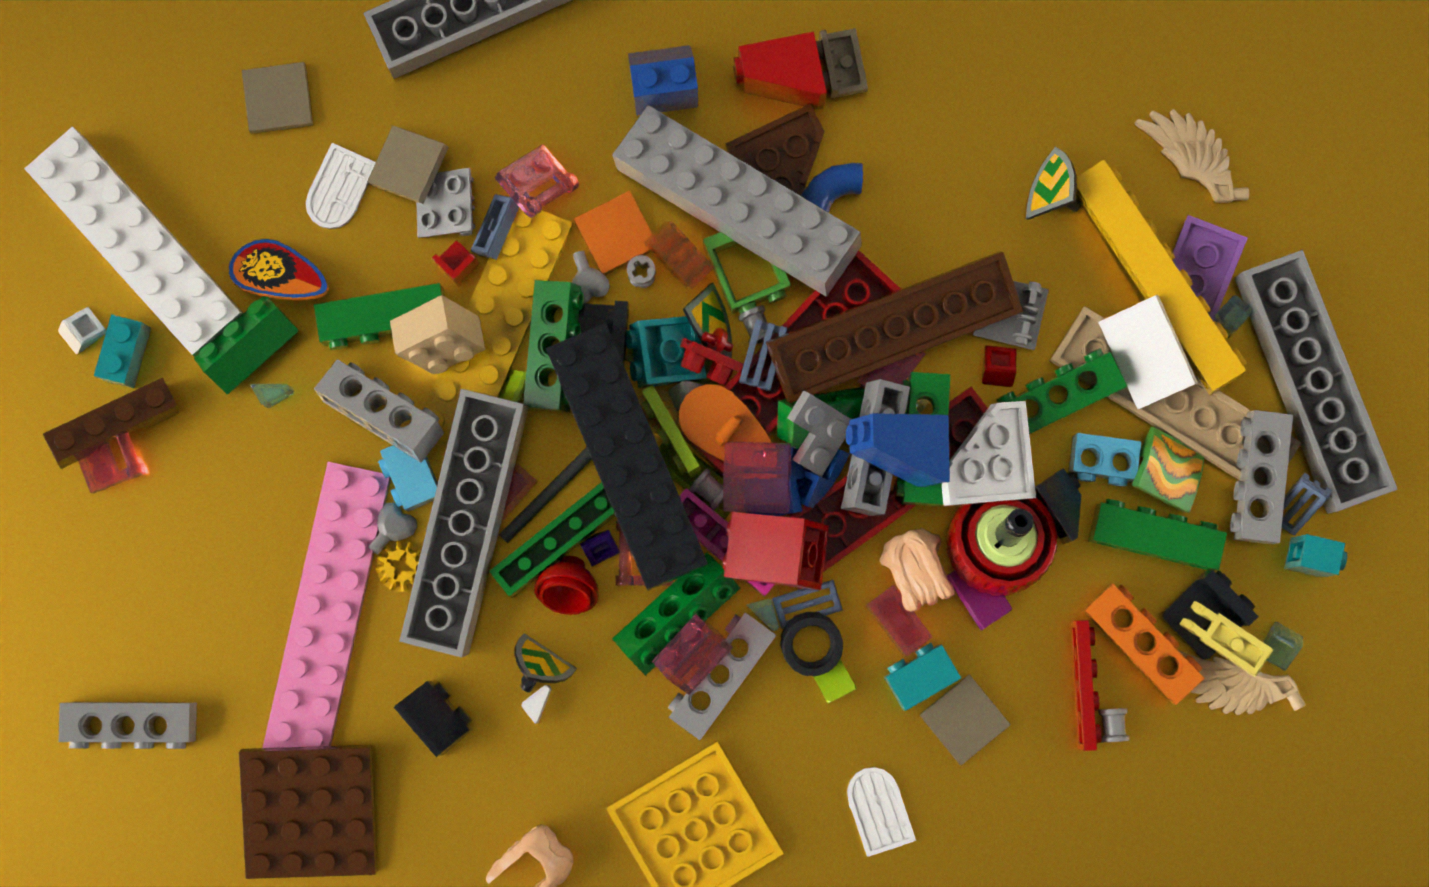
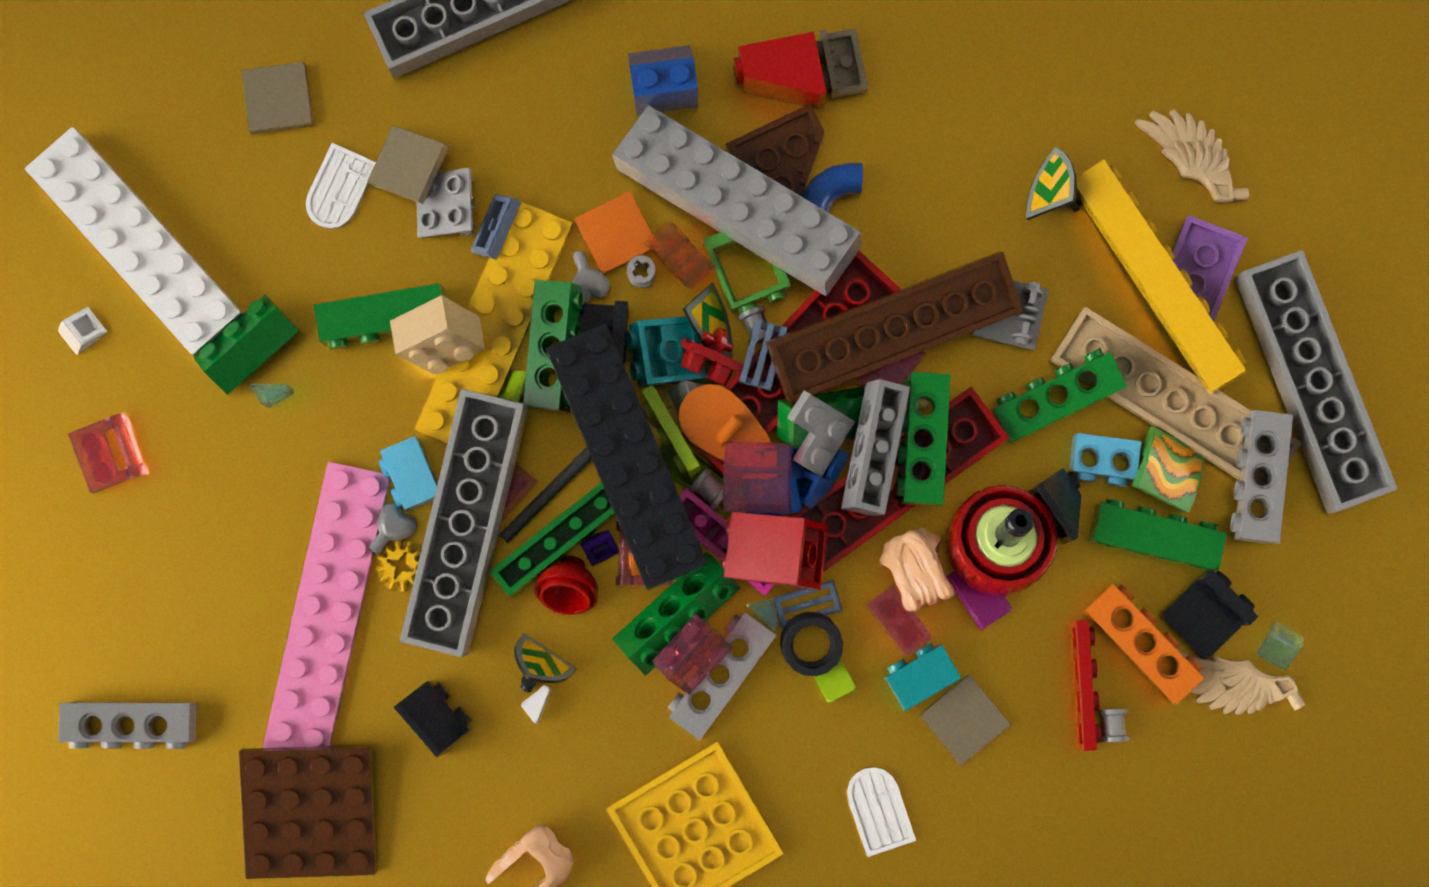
(122, 351): teal brick -> none
(130, 412): reddish brown arch -> none
(276, 272): shield -> none
(414, 439): light grey brick -> none
(456, 262): red panel -> none
(531, 172): clear pink plate -> none
(903, 445): blue slope -> none
(993, 459): white plate -> none
(999, 366): red slope -> none
(1148, 352): white tile -> none
(1229, 640): light yellow hinge -> none
(1233, 315): clear light blue slope -> none
(1312, 488): sand blue tile -> none
(1315, 556): teal brick -> none

